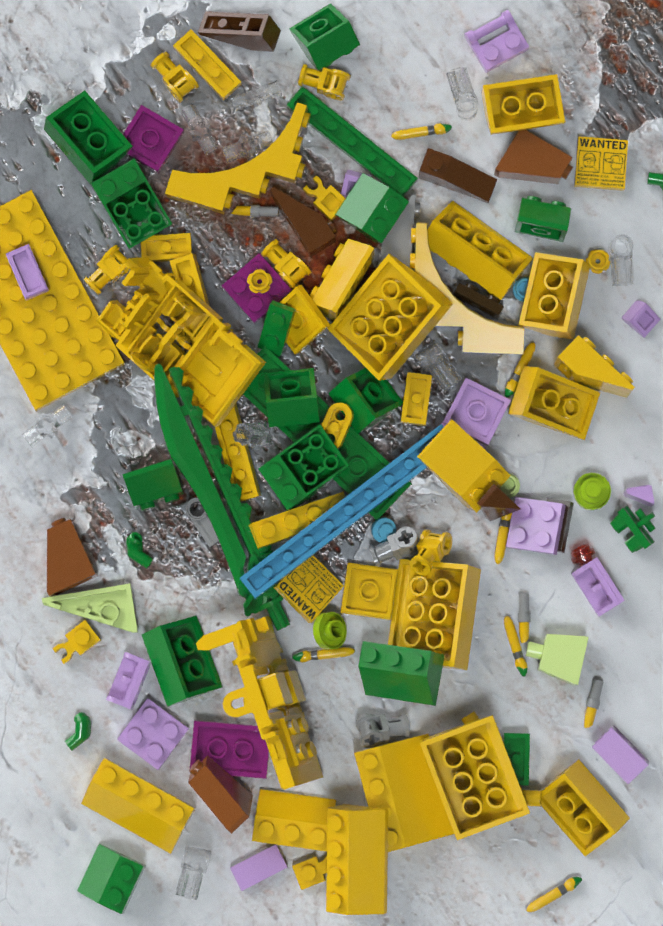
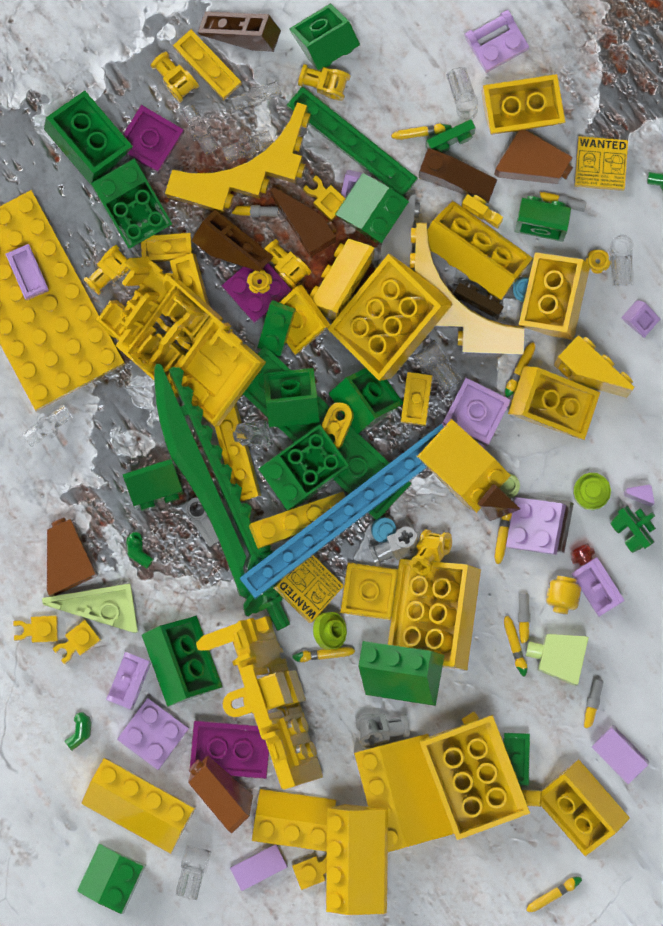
(41, 629): none -> yellow plate
(227, 242): none -> reddish brown slope
(461, 133): none -> green plate
(478, 207): none -> yellow plate
(563, 594): none -> yellow head
(572, 203): none -> light grey piece

